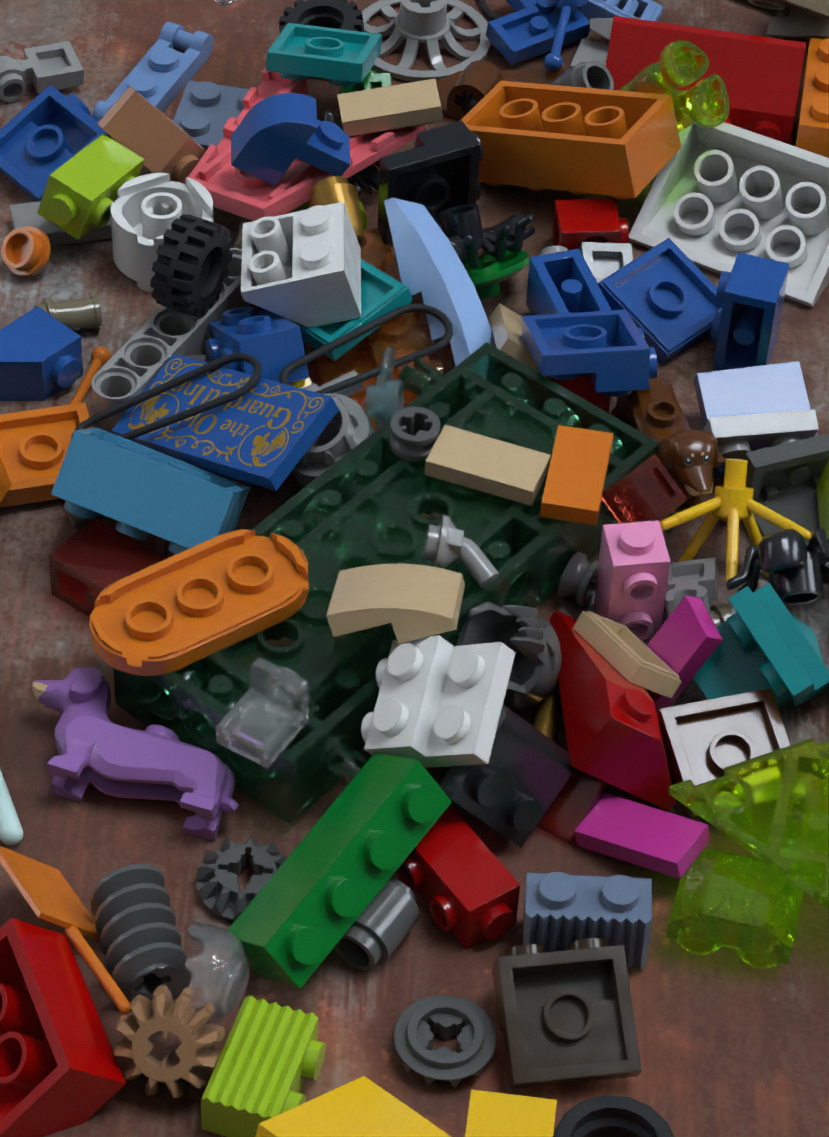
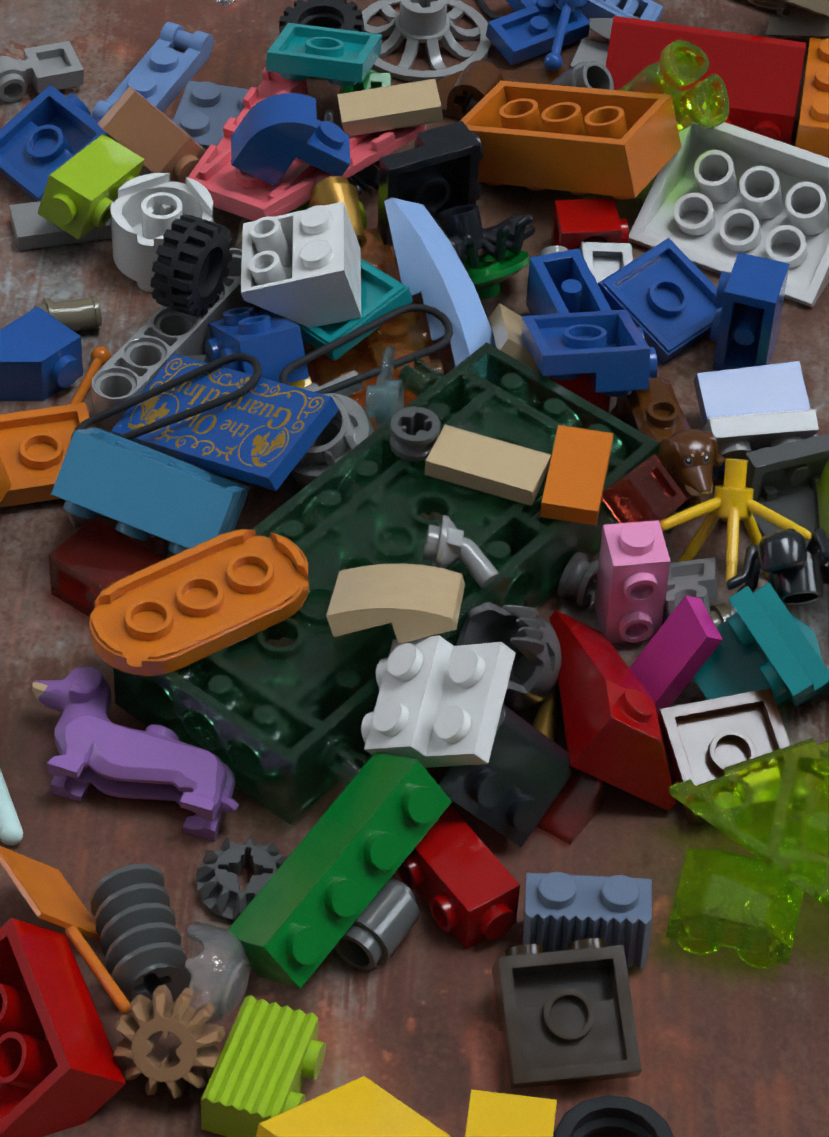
(26, 251): orange plate -> none
(266, 714): clear bracket -> none
(447, 1018): dark grey gear -> none
(627, 654): tan tile -> none
(642, 835): dark pink tile -> none

